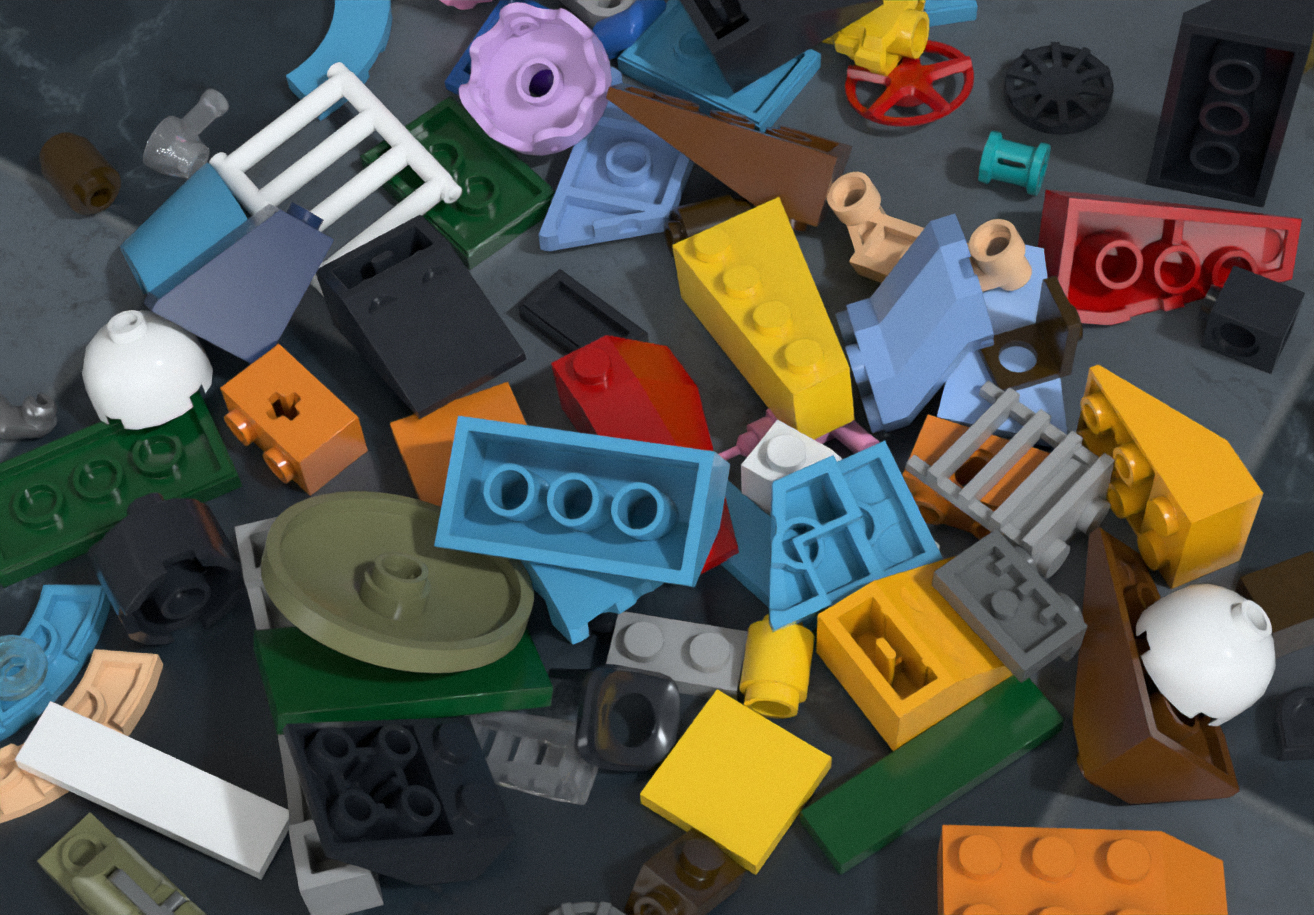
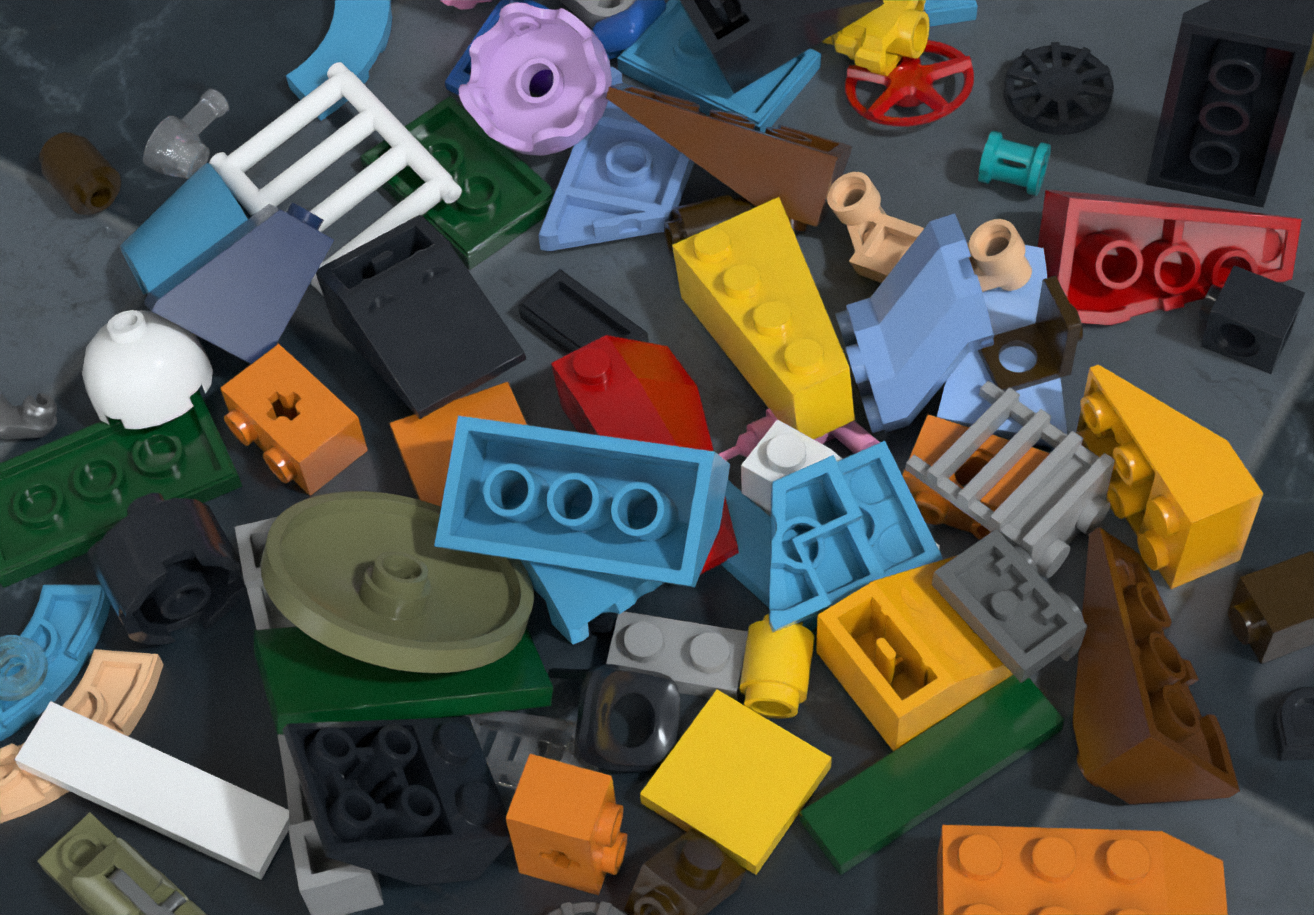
(566, 825): none -> orange brick
(1208, 651): white cylinder -> none

